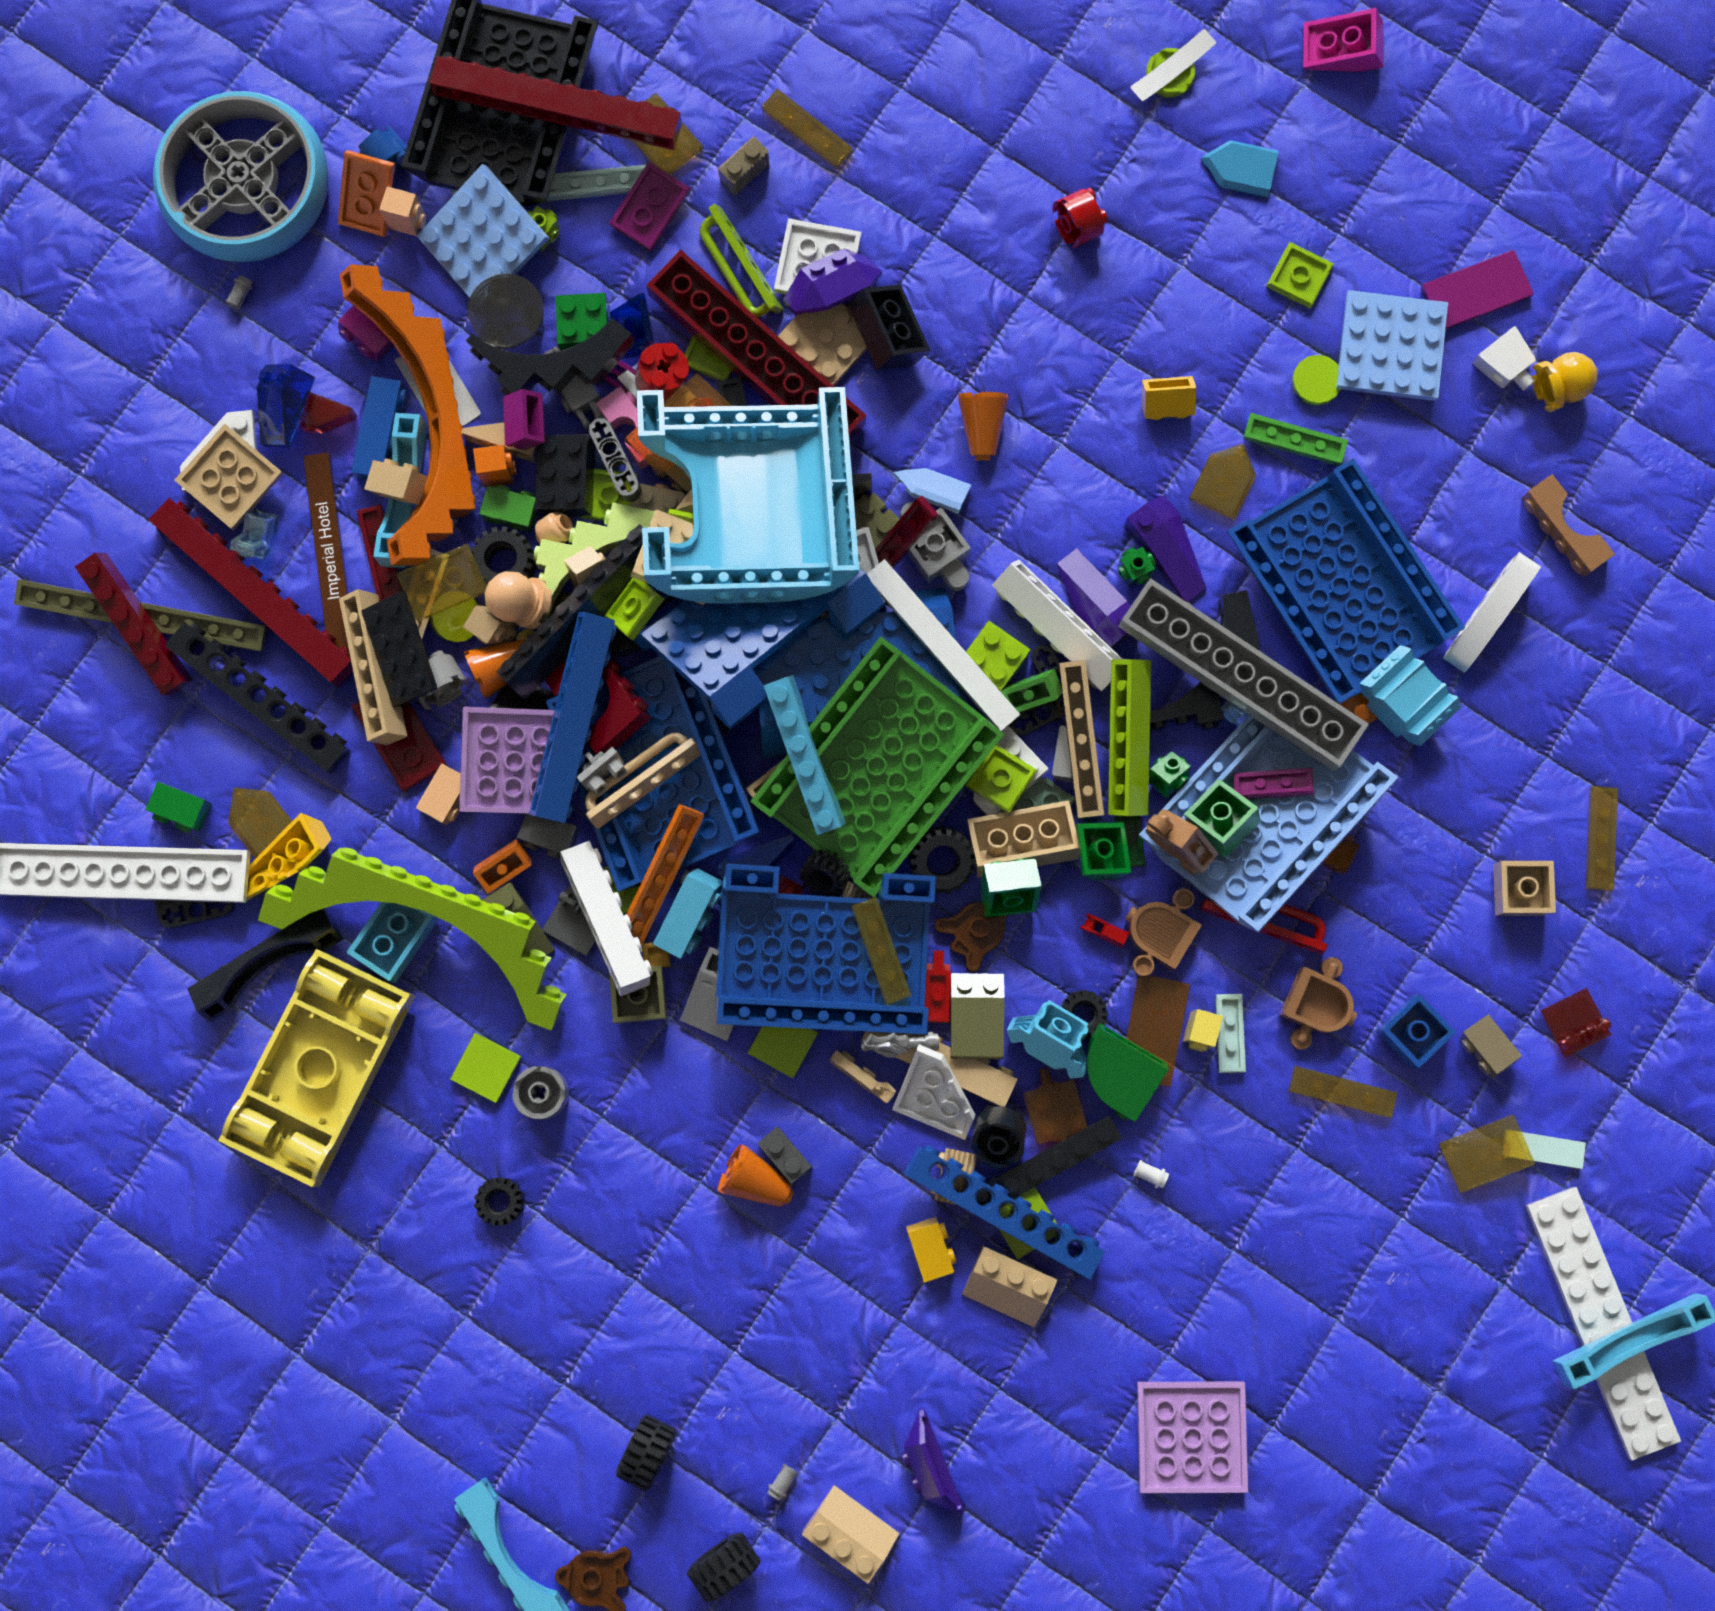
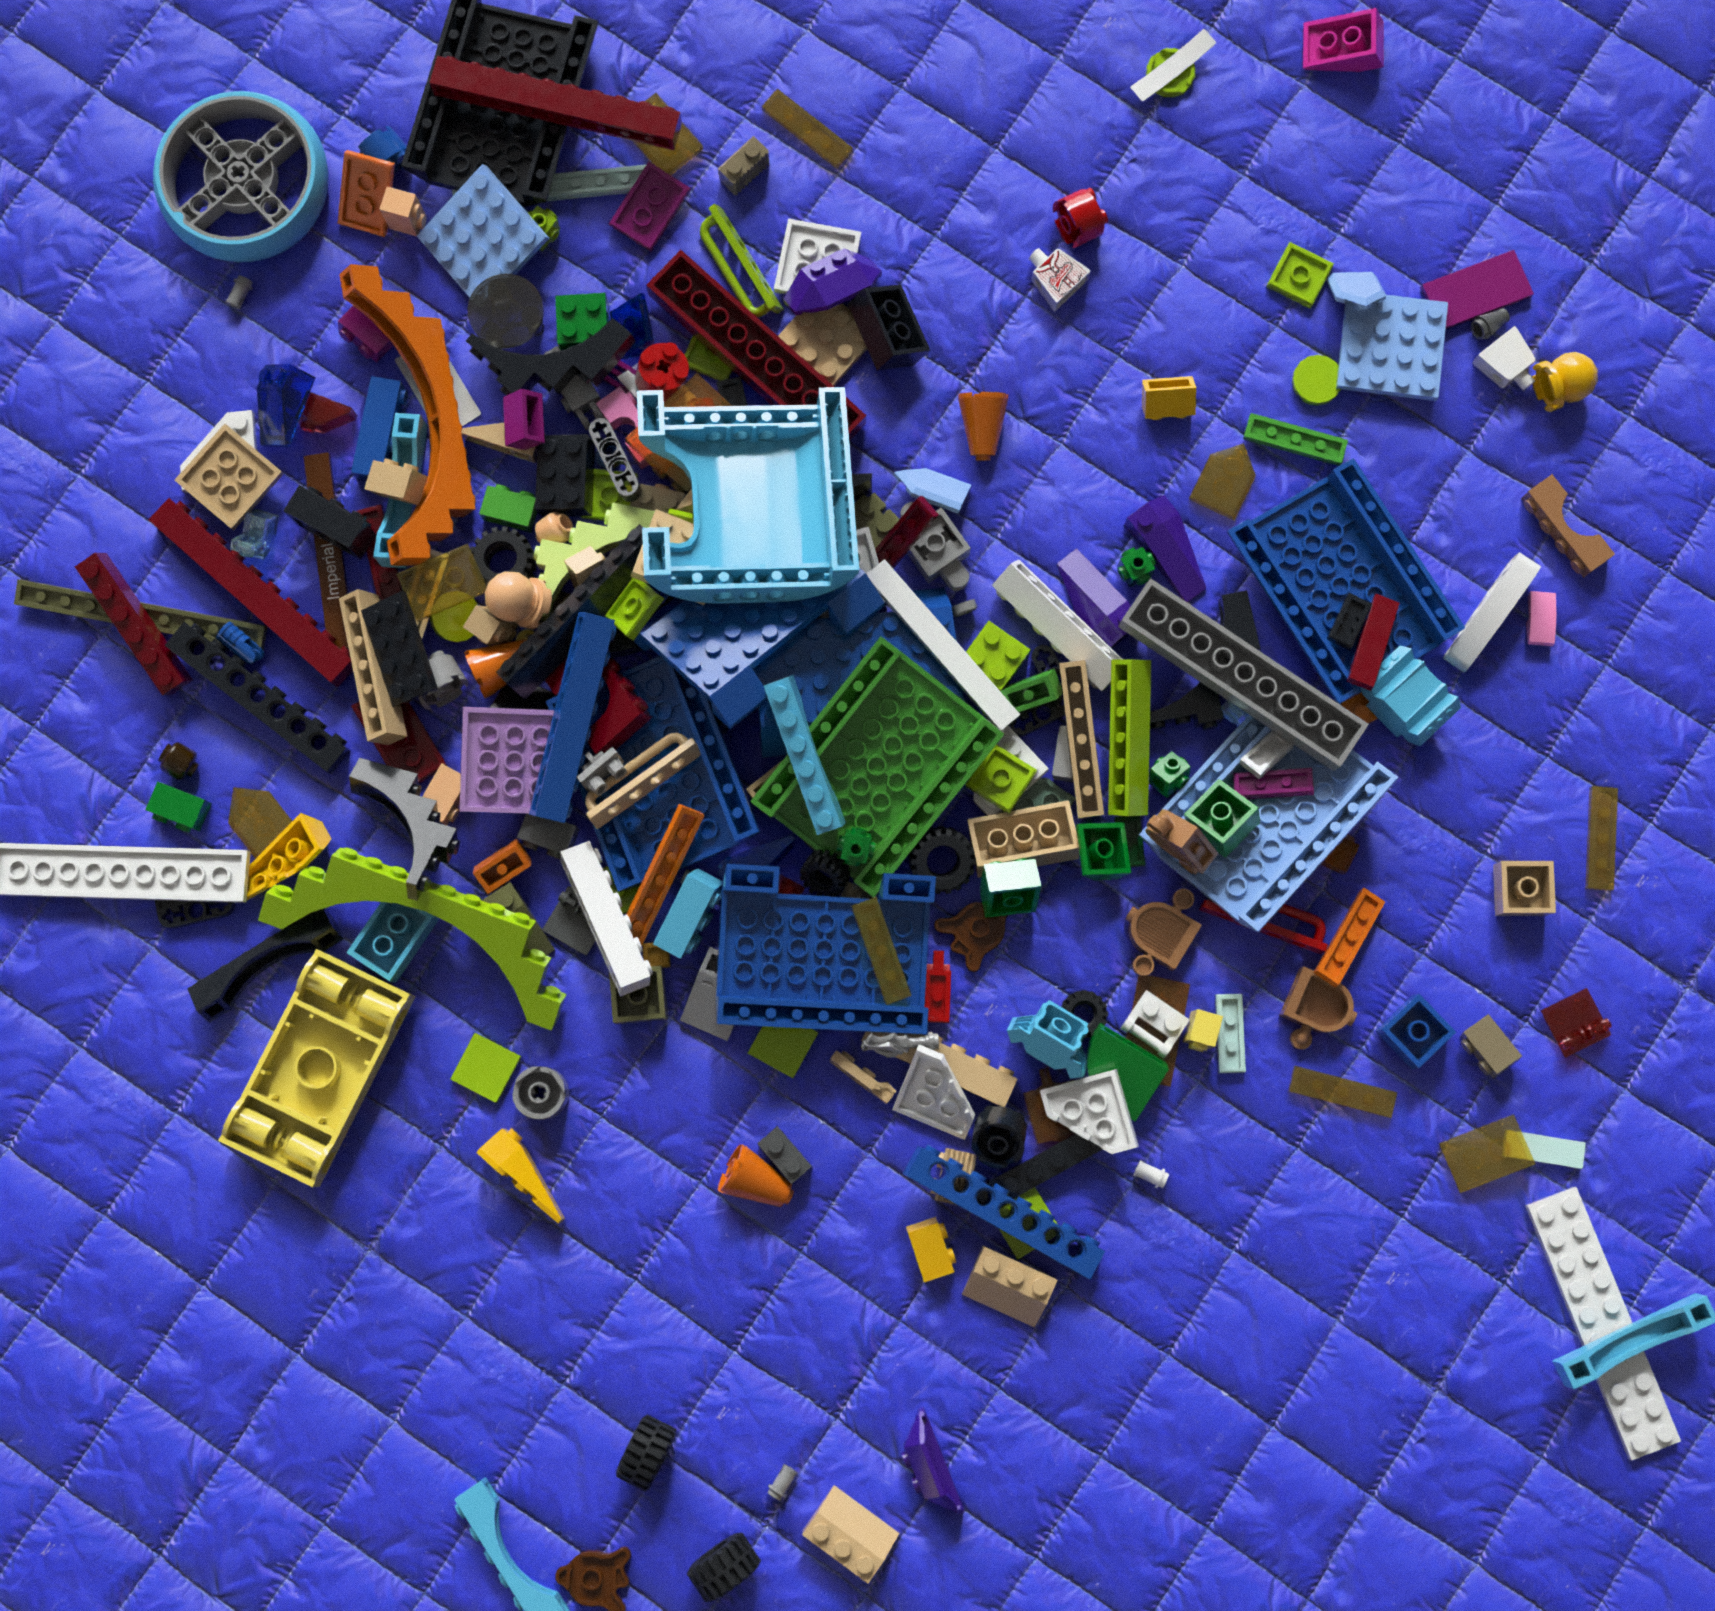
(178, 761): none -> dark brown head
(239, 643): none -> blue hinge
(330, 521): none -> black brick
(419, 816): none -> arch
(483, 1201): black tyre -> none
(494, 465): orange brick -> none
(512, 1159): none -> yellow wedge
(851, 837): none -> green brick
(964, 608): none -> light grey tile
(977, 1016): olive slope -> none
(1057, 276): none -> white torso
(1093, 1110): none -> white plate
(1108, 933): red bar -> none
(1160, 1017): none -> white plate
(1192, 1437): lavender plate -> none
(1242, 167): dark azure tile -> none
(1266, 754): none -> white plate
(1349, 621): none -> black plate
(1349, 937): none -> orange plate
(1357, 287): none -> light blue tile
(1373, 642): none -> dark red tile
(1486, 325): none -> dark grey cone
(1542, 618): none -> bright pink slope

